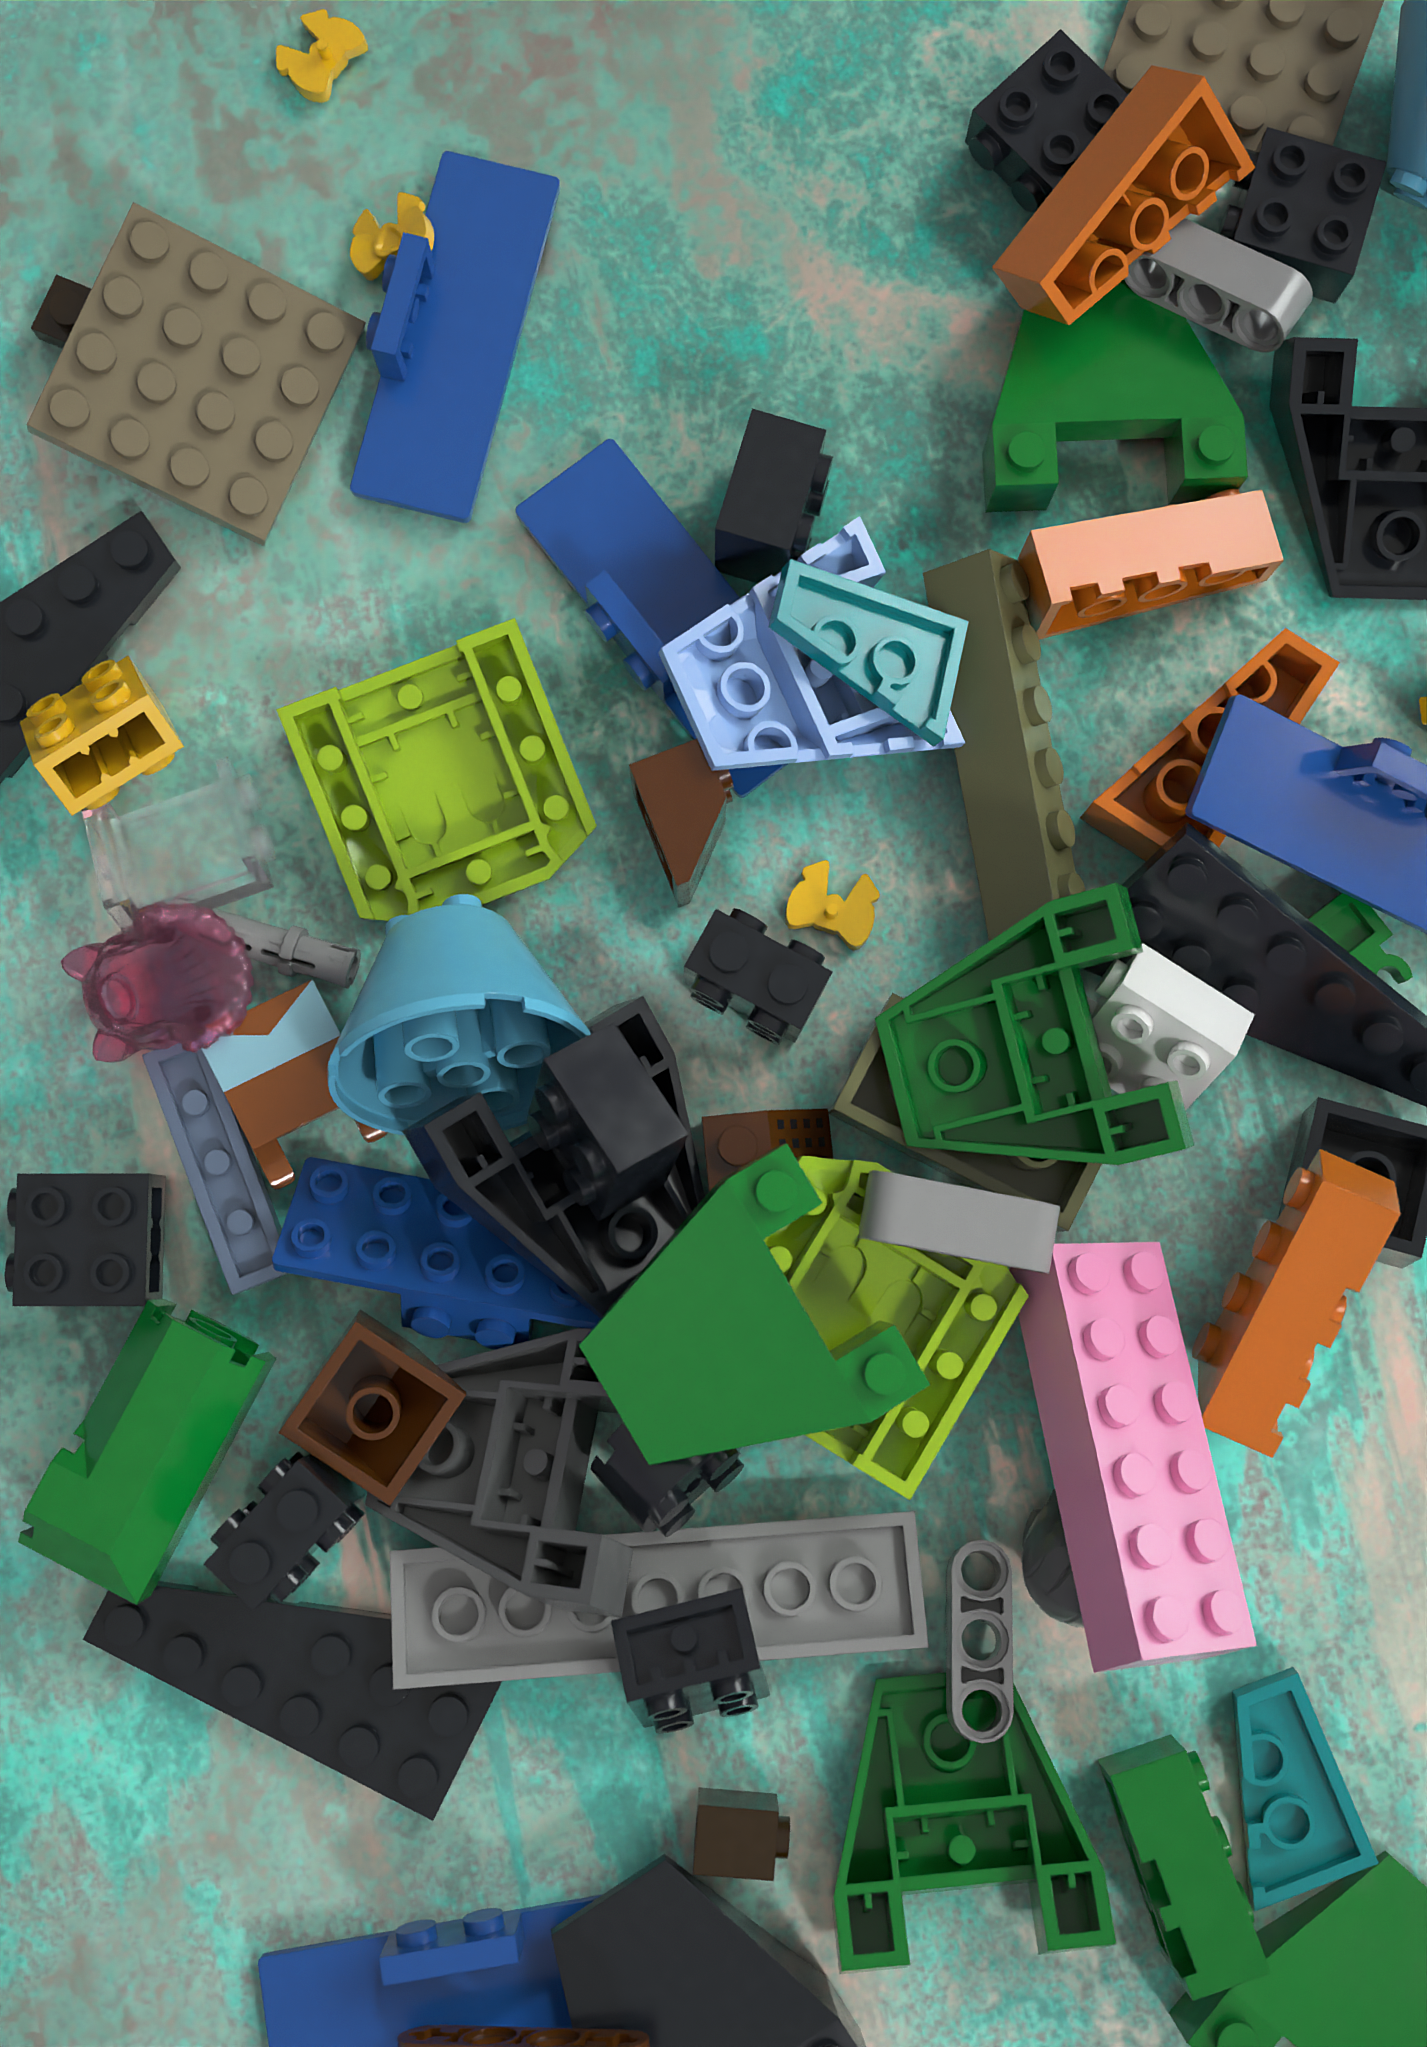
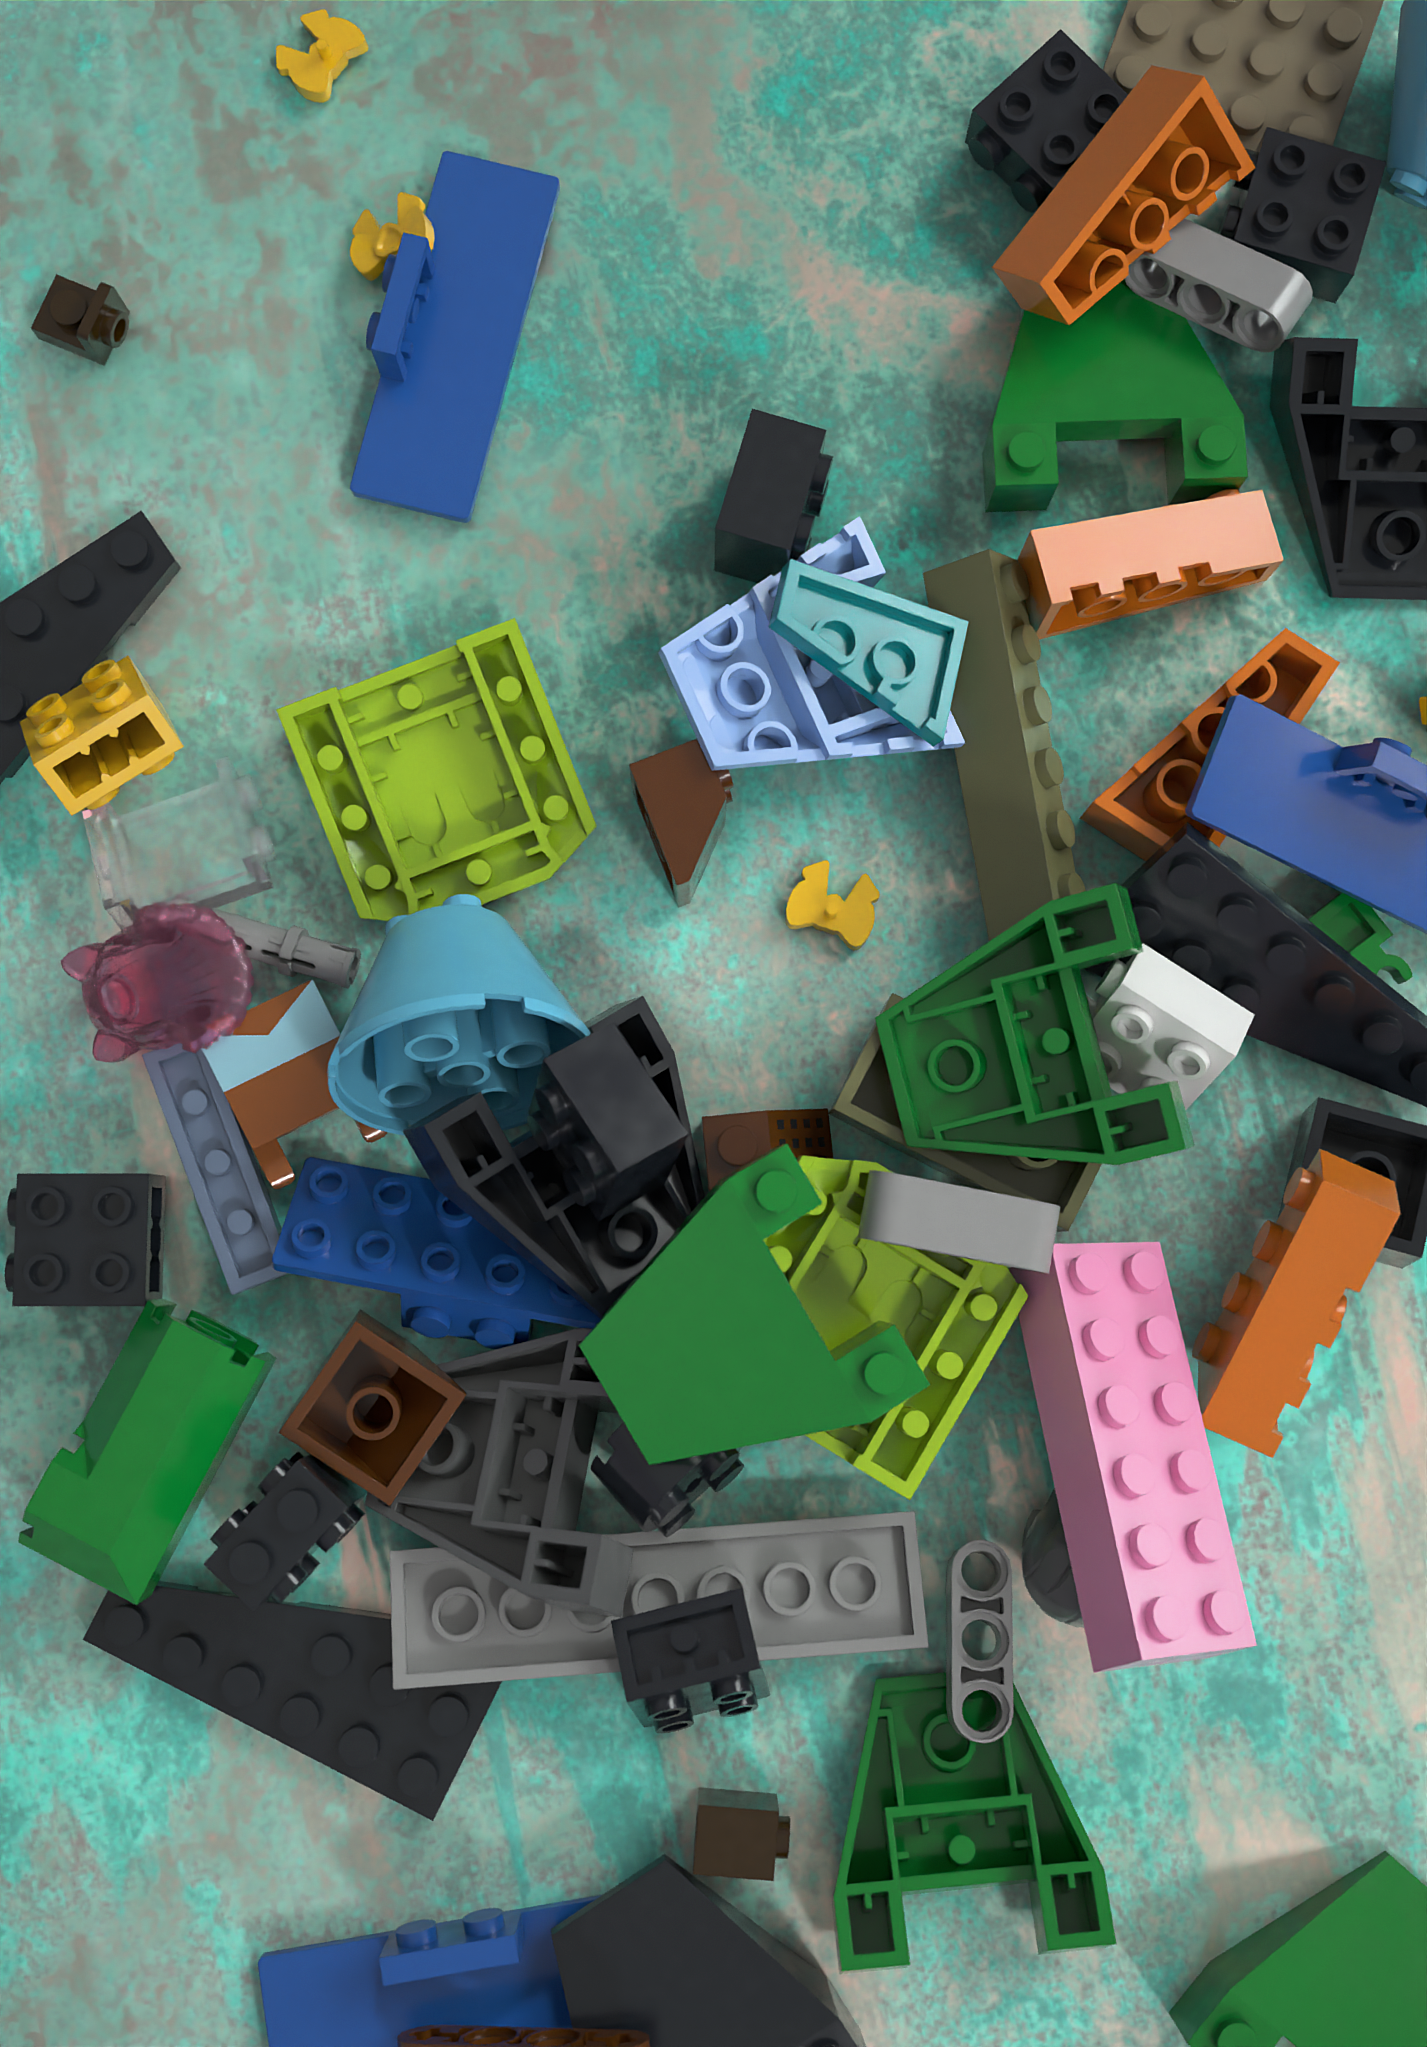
(196, 375): dark tan plate -> none
(631, 569): blue bracket -> none
(755, 975): black brick -> none
(1183, 1866): green wedge -> none
(1292, 1794): teal wing -> none

